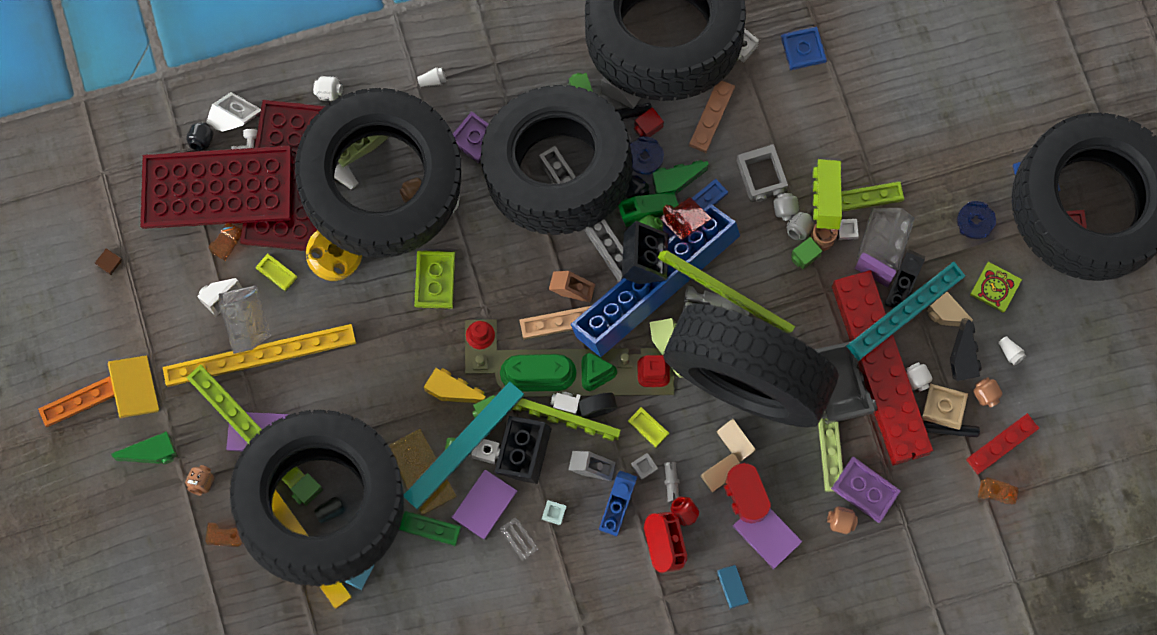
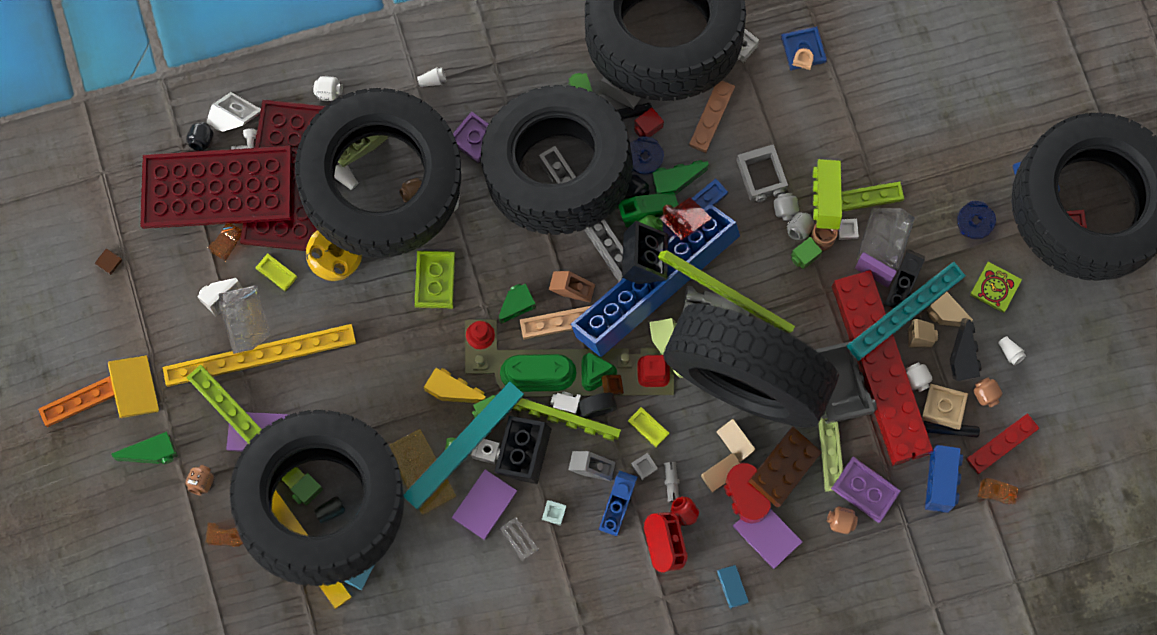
(430, 528): green tile -> none
(516, 303): none -> green slope
(612, 384): none -> reddish brown tile
(785, 467): none -> reddish brown plate
(803, 58): none -> light nougat tile
(922, 334): none -> tan slope
(943, 479): none -> blue brick

